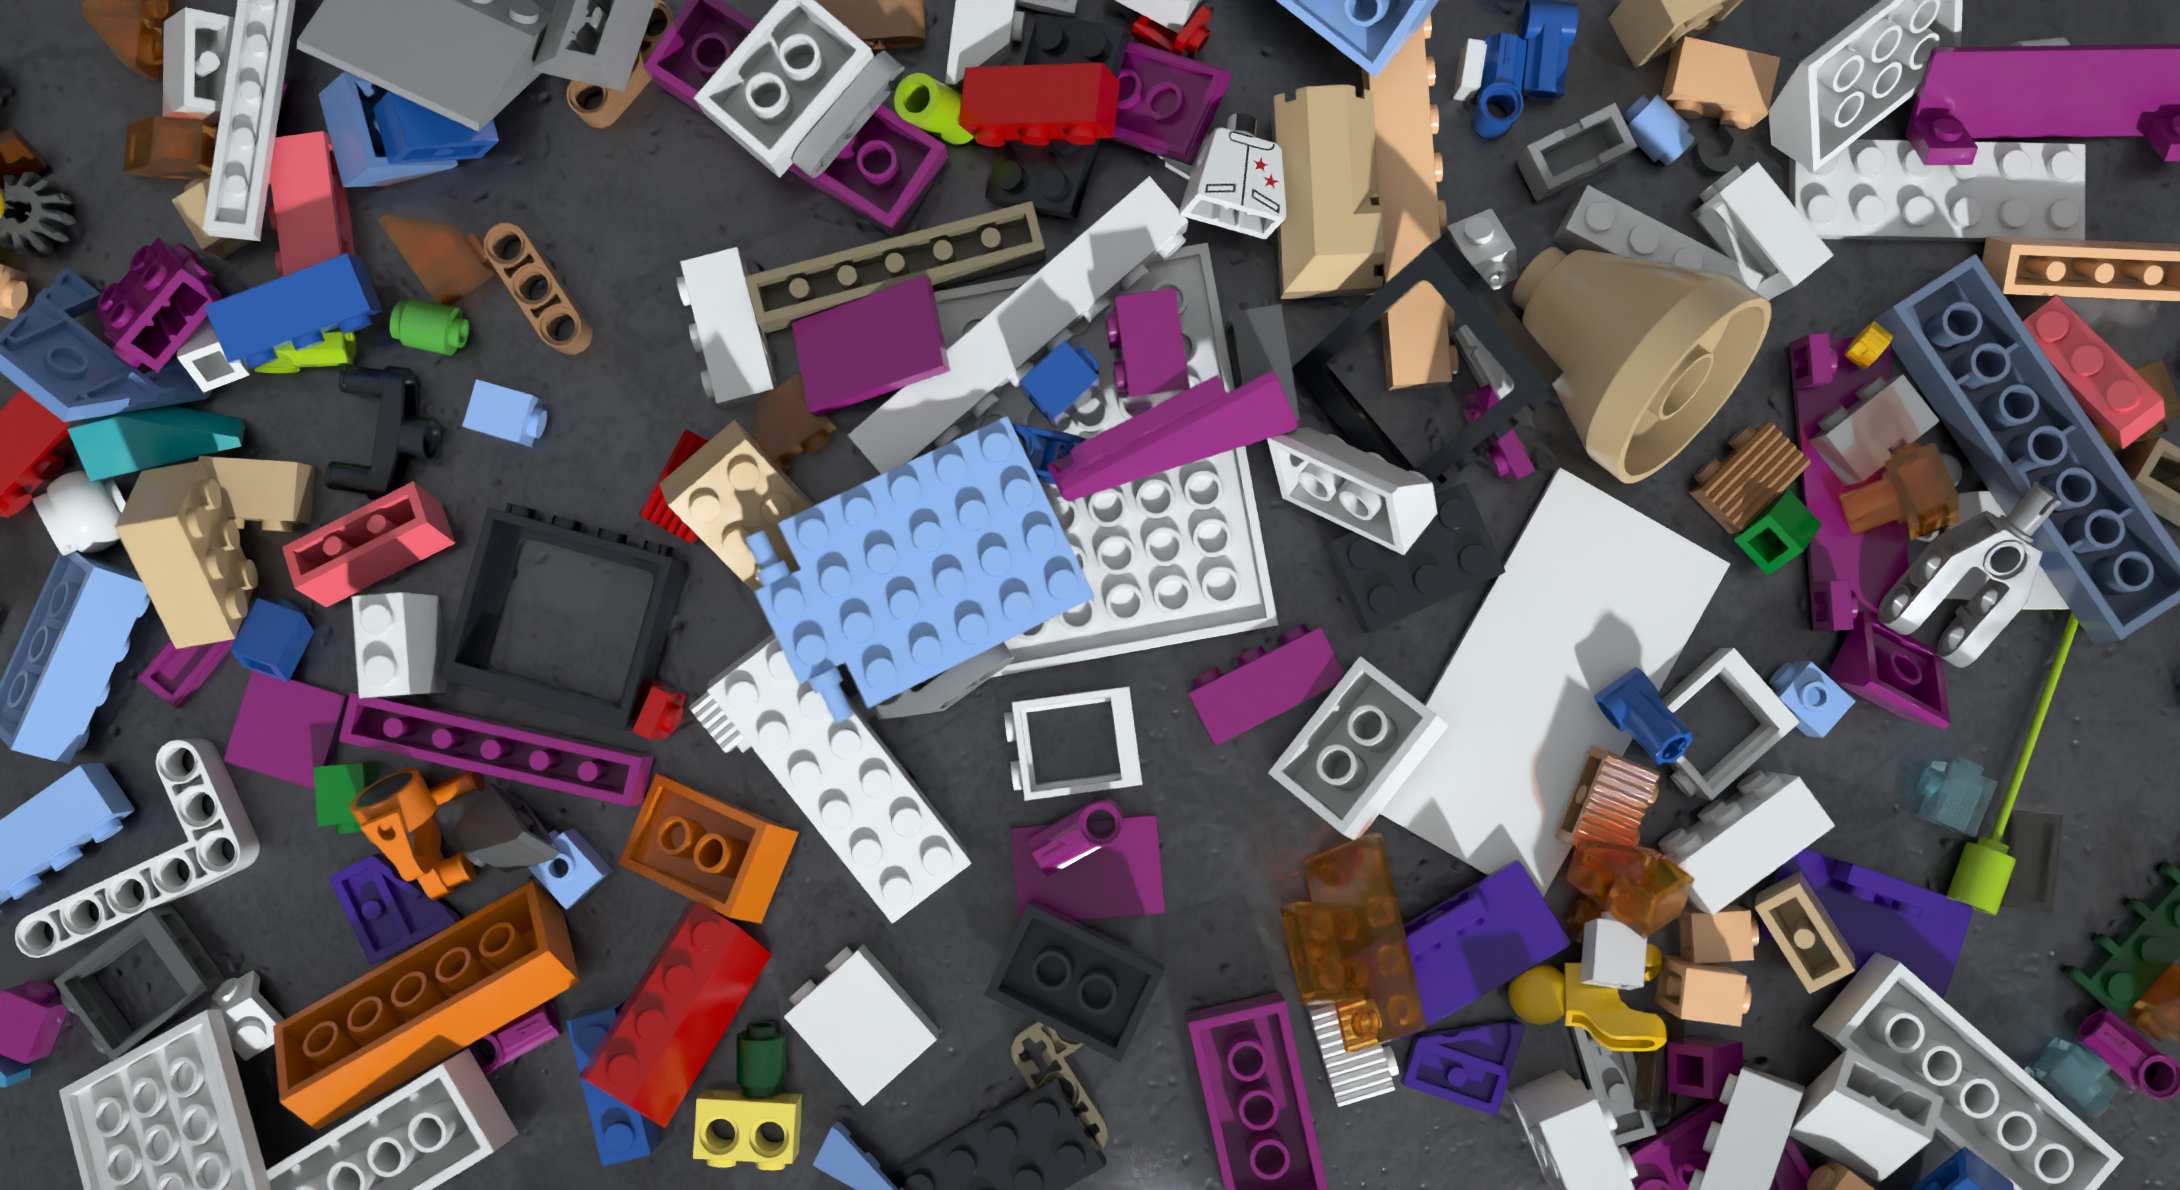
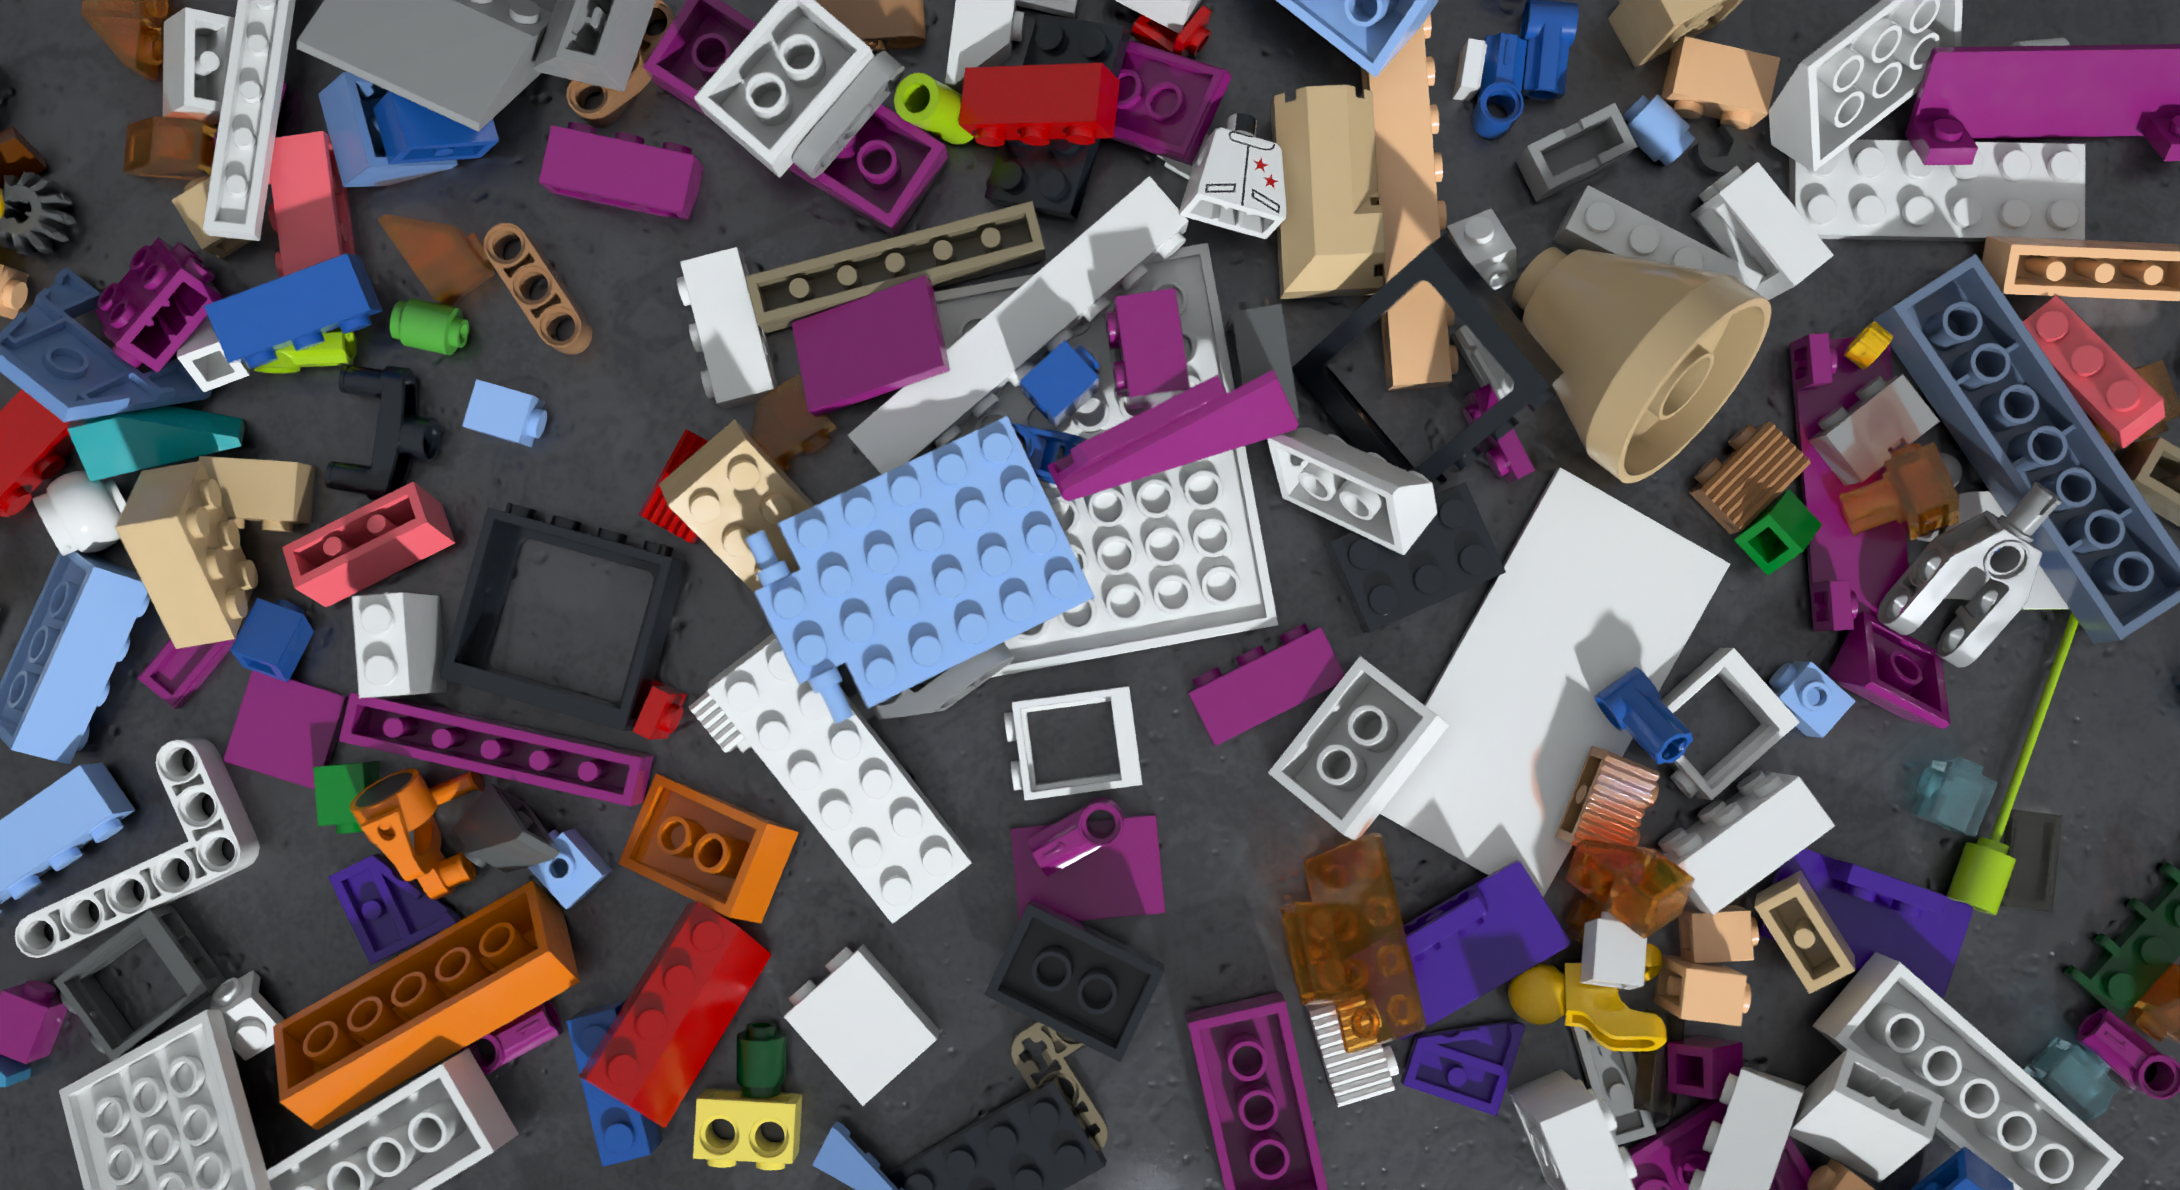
(621, 171): none -> magenta brick

